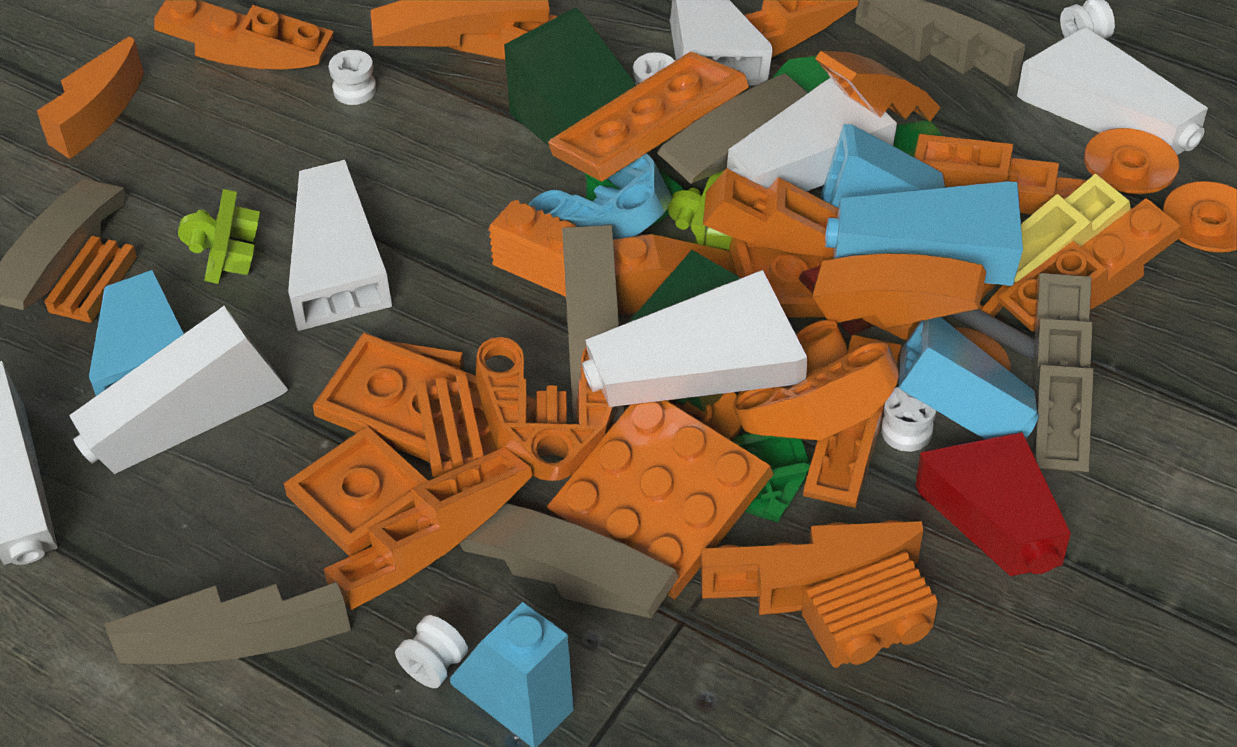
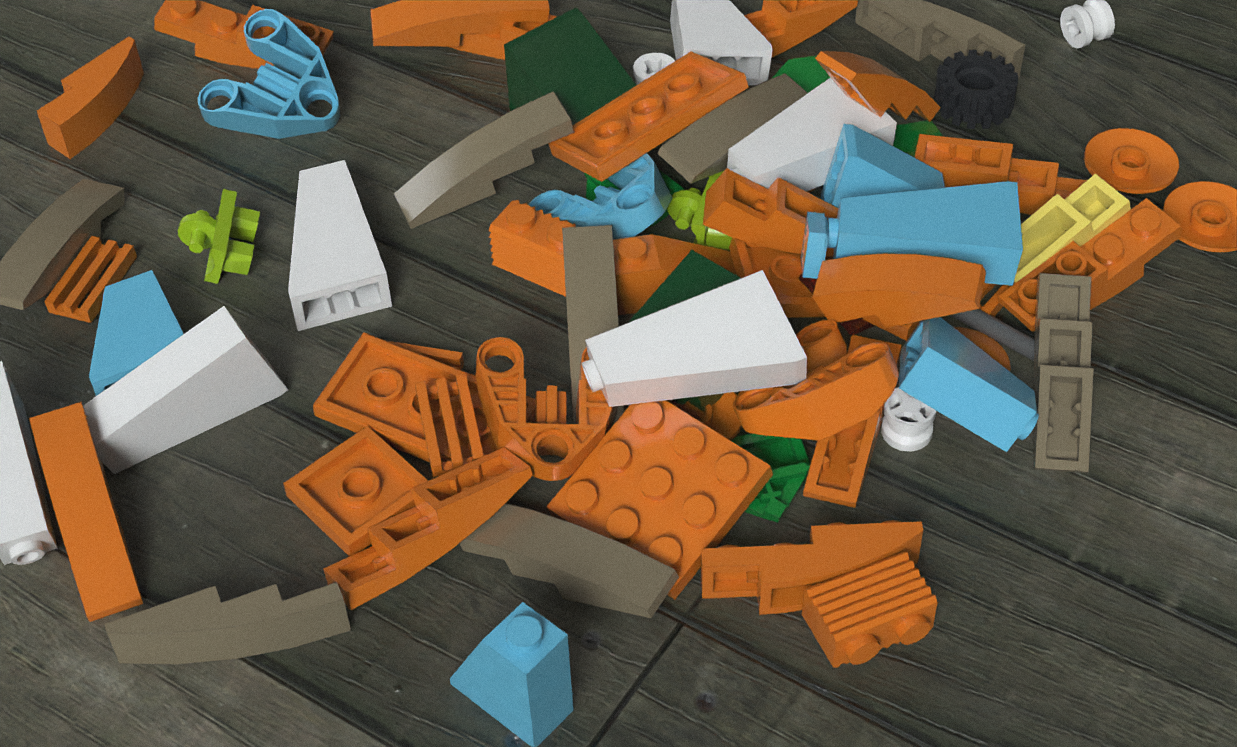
(85, 512): none -> orange slope
(280, 92): none -> medium azure connector
(352, 77): white wheel -> none
(431, 651): white wheel -> none
(469, 167): none -> dark tan slope
(814, 244): none -> medium azure tile
(990, 103): none -> black tyre
(997, 501): red slope -> none
(1108, 90): white slope -> none

